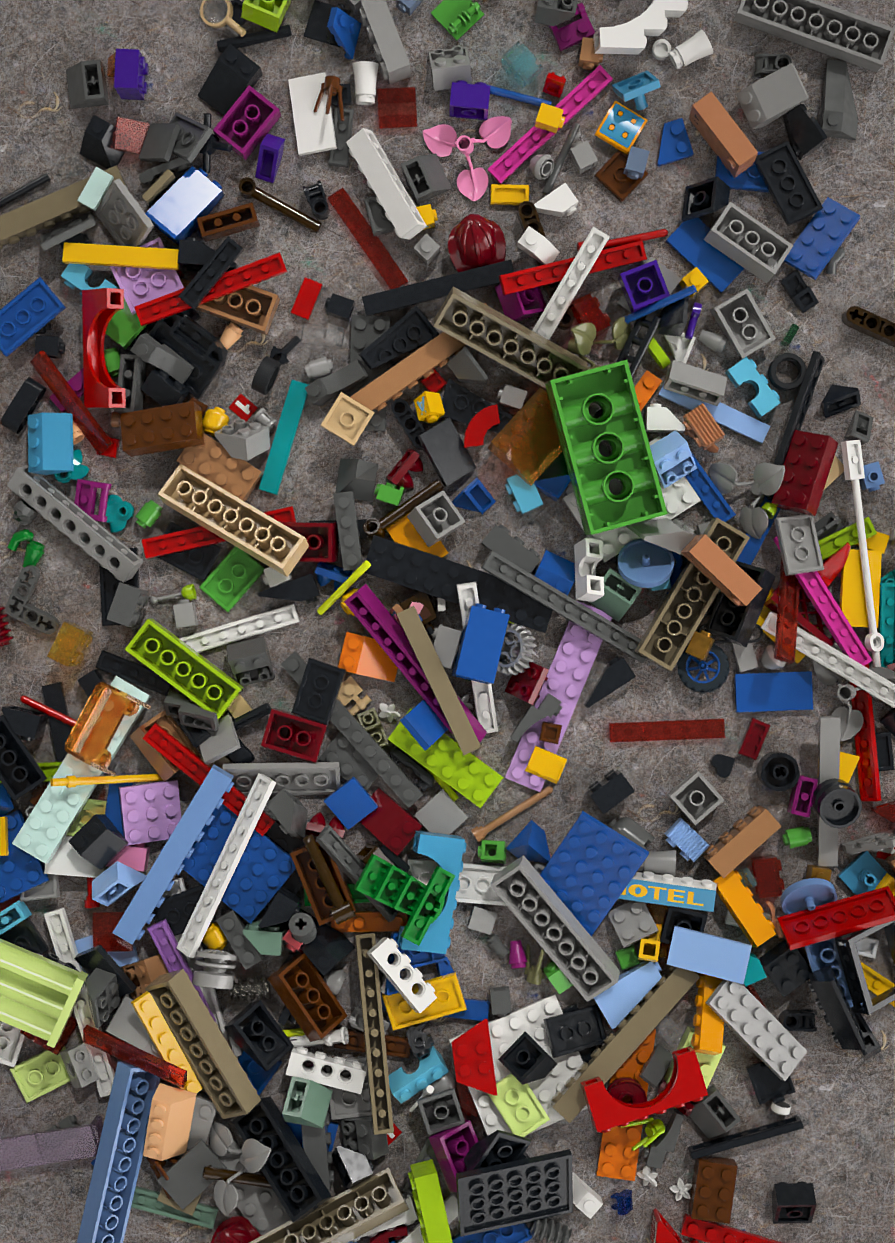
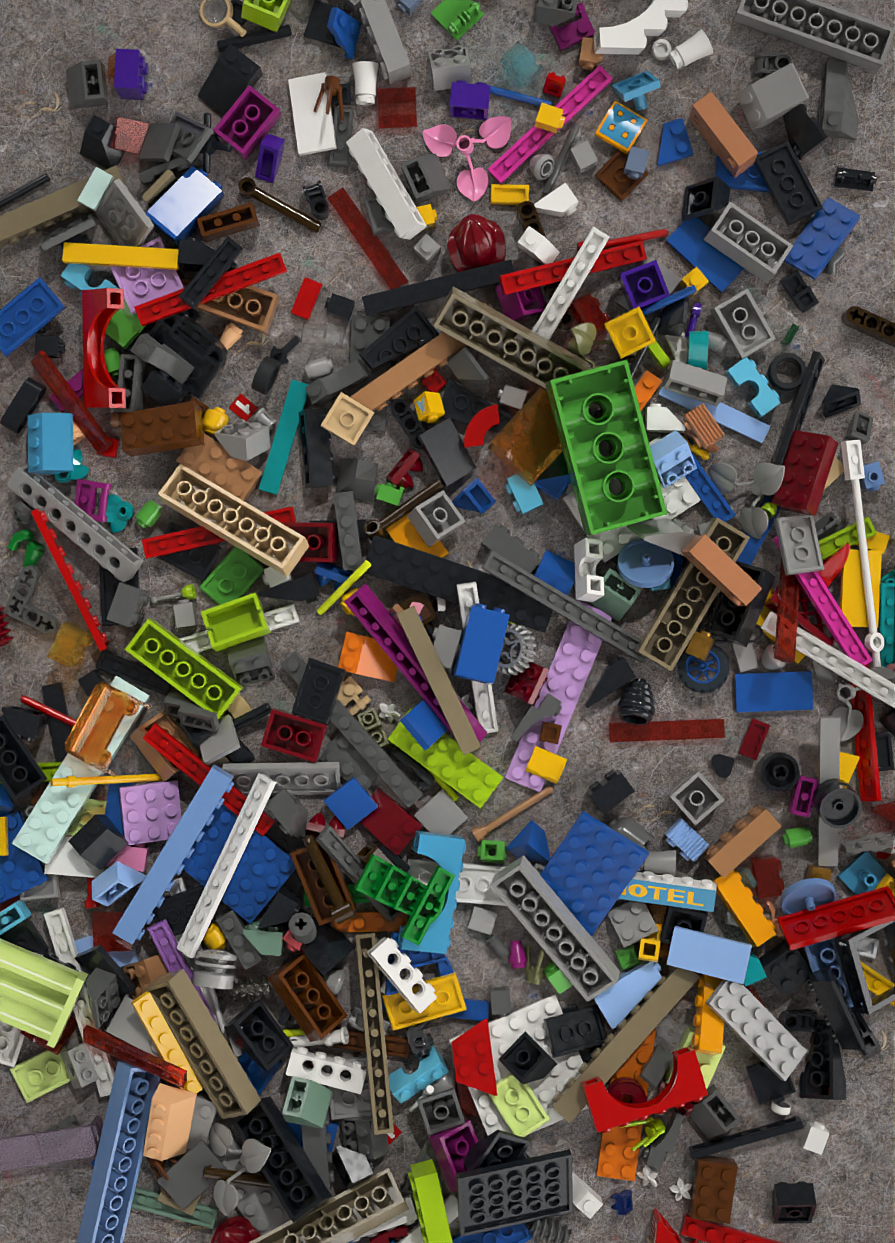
(74, 586): none -> red plate
(235, 622): none -> lime piece
(316, 449): none -> black brick
(630, 332): none -> yellow tile
(636, 703): none -> black piece
(696, 450): none -> yellow piece
(698, 349): none -> teal slope
(814, 1137): none -> white brick
(824, 1067): none -> black wedge
(855, 179): none -> black hinge

